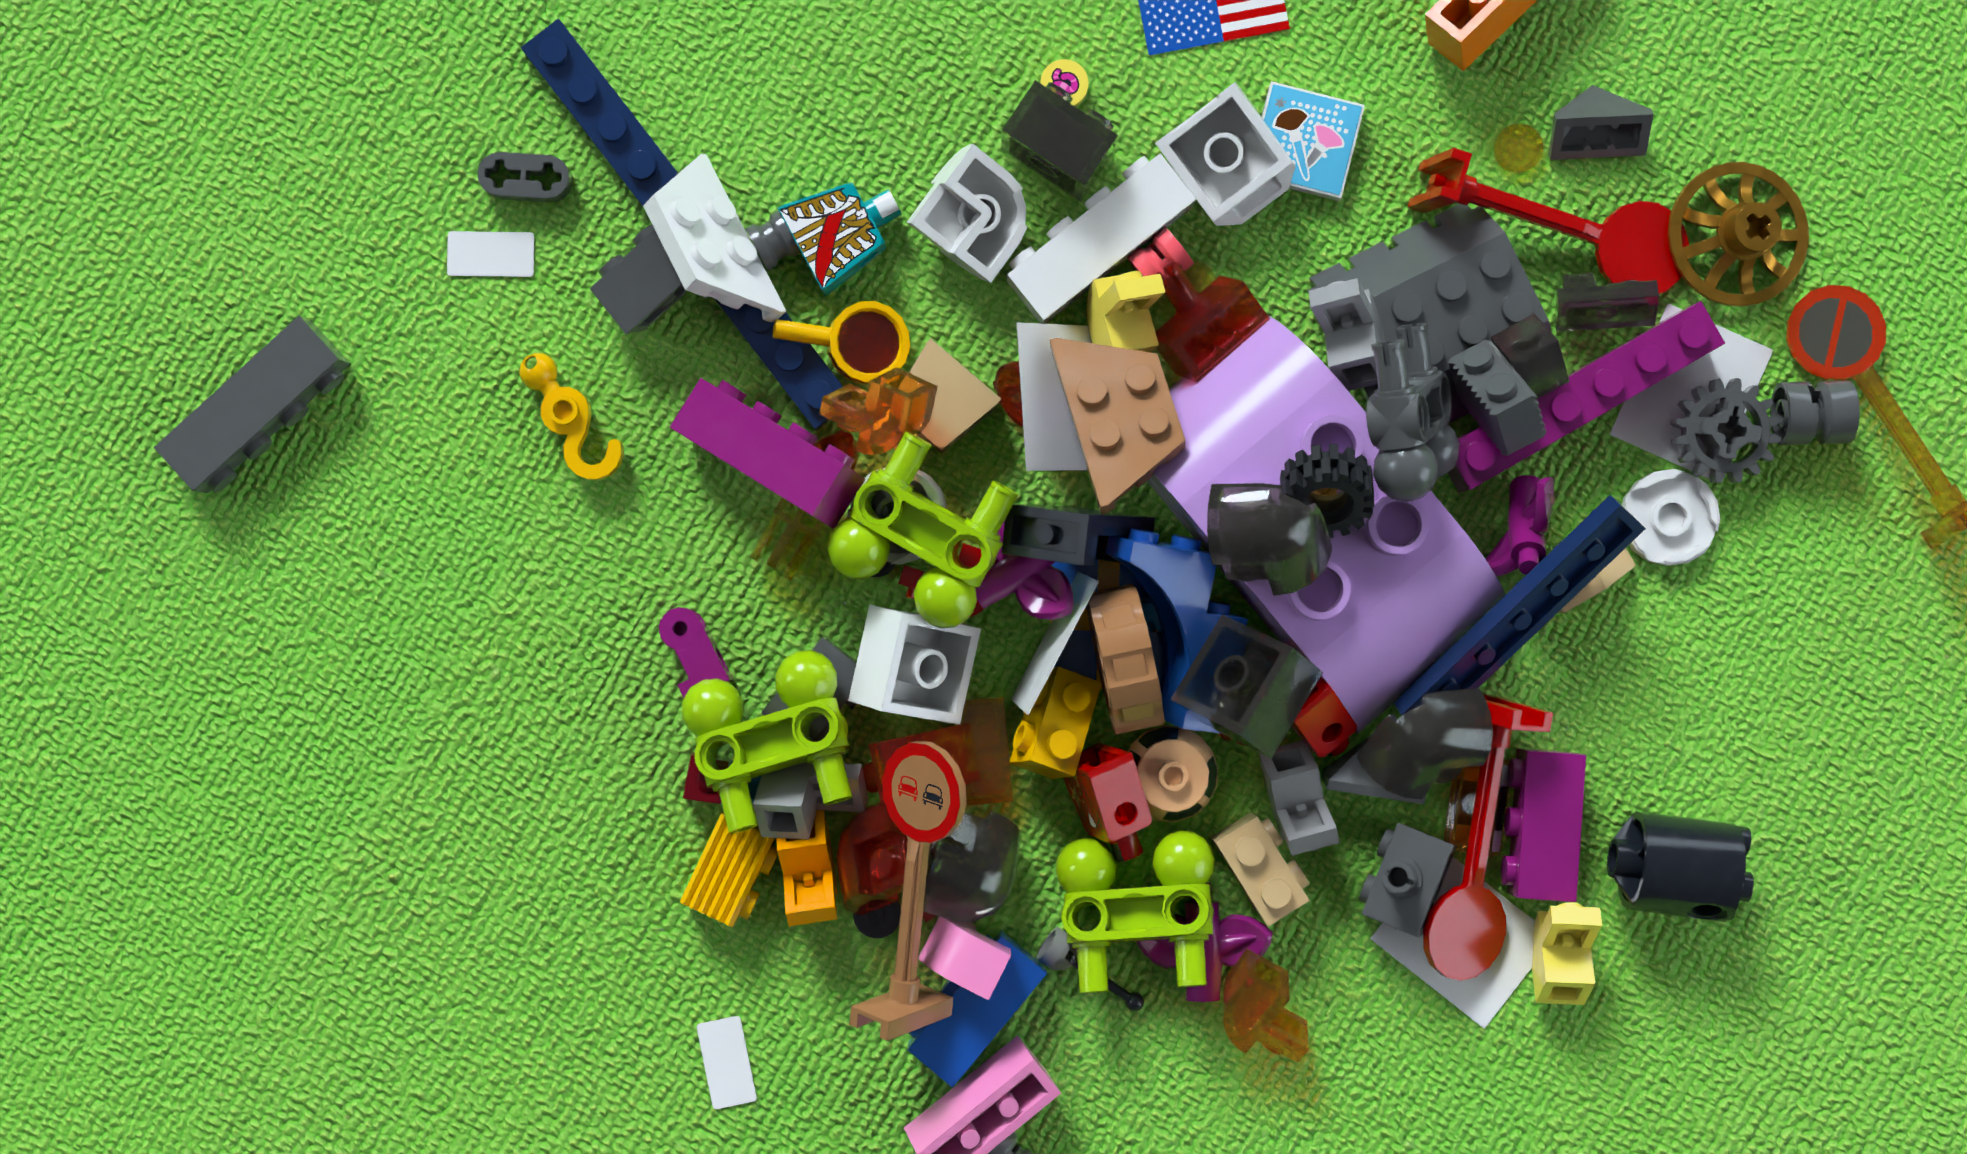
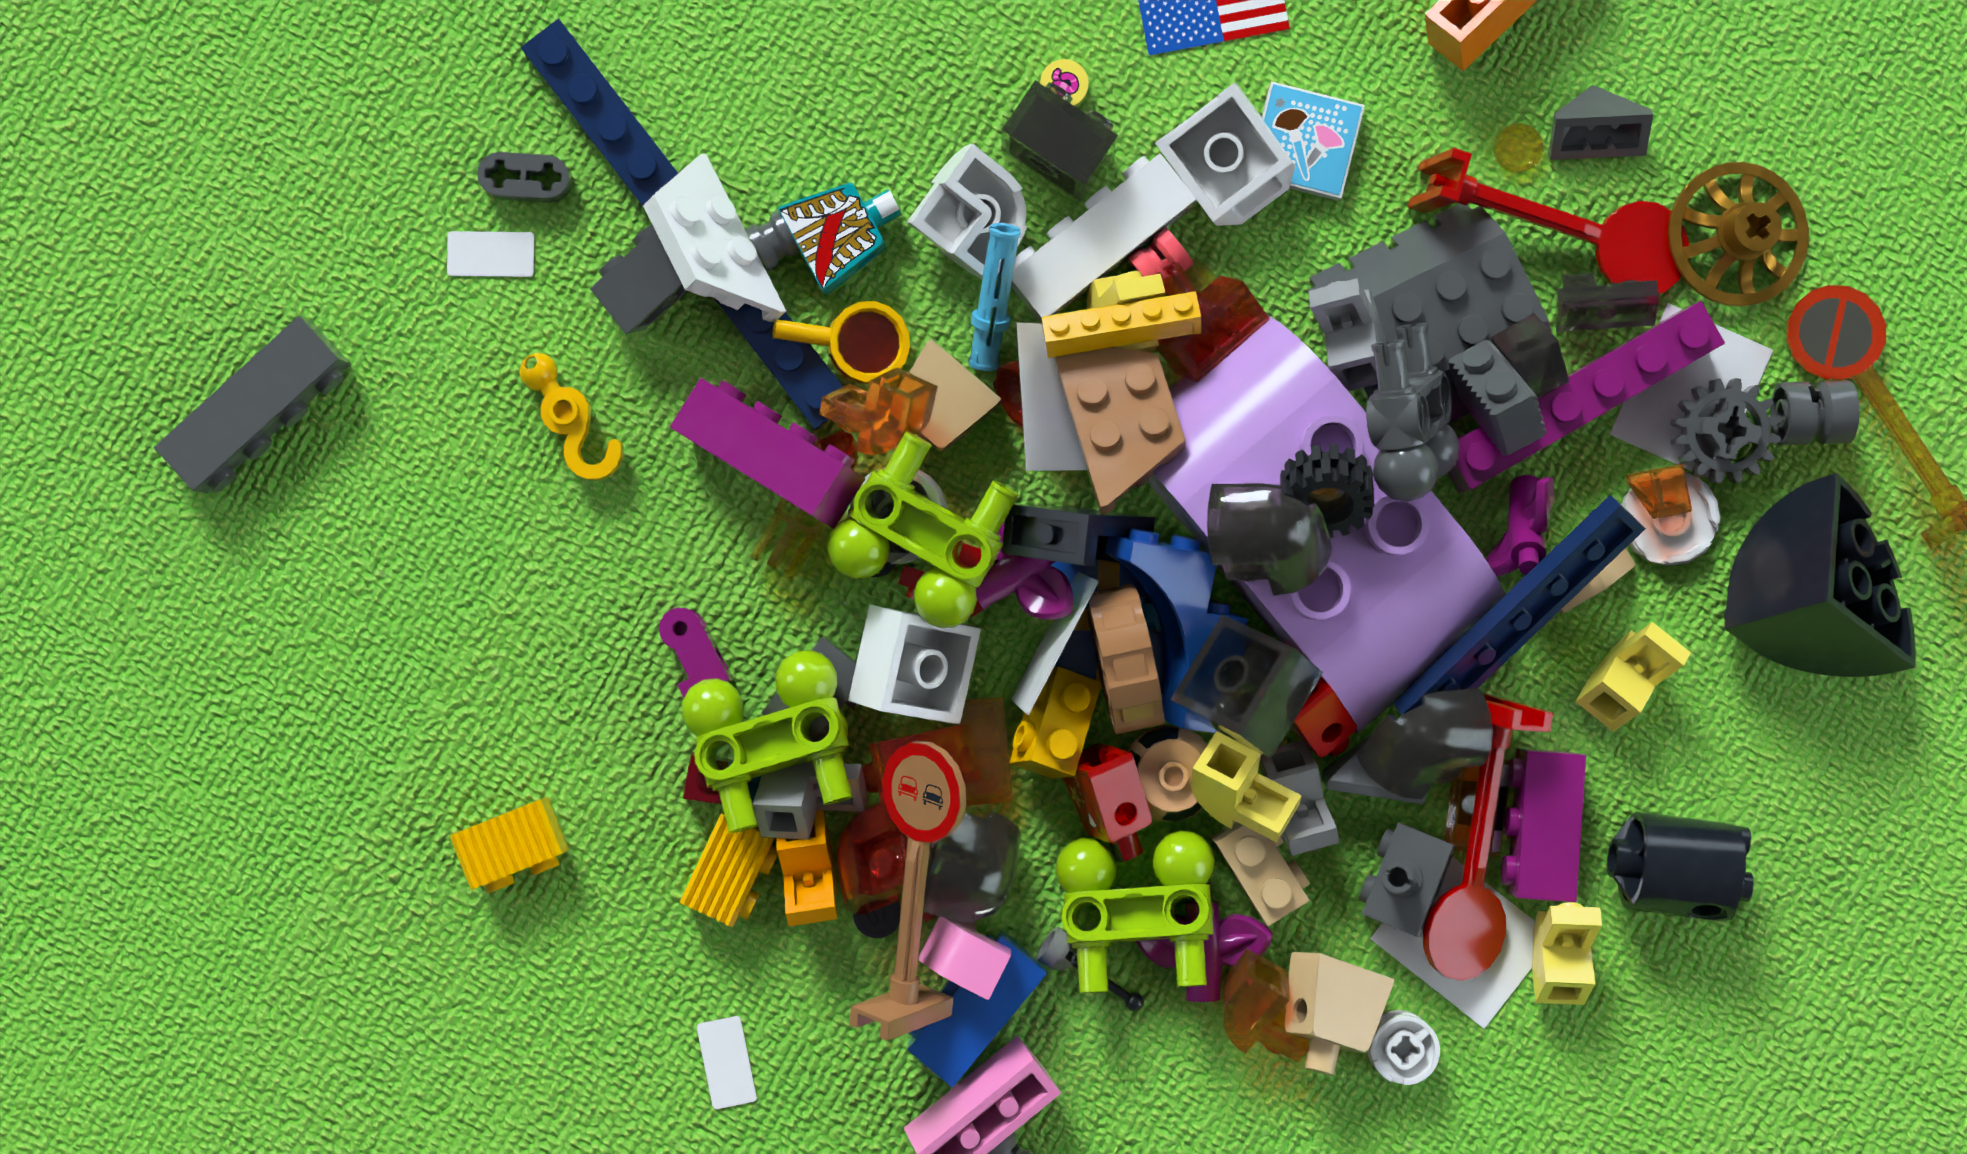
(510, 844): none -> yellow brick
(985, 347): none -> medium azure pin
(1121, 324): none -> yellow piece
(1233, 790): none -> light yellow brick
(1333, 1007): none -> tan torso
(1404, 1048): none -> white wheel
(1629, 675): none -> light yellow brick
(1662, 490): none -> clear orange slope
(1820, 587): none -> black brick

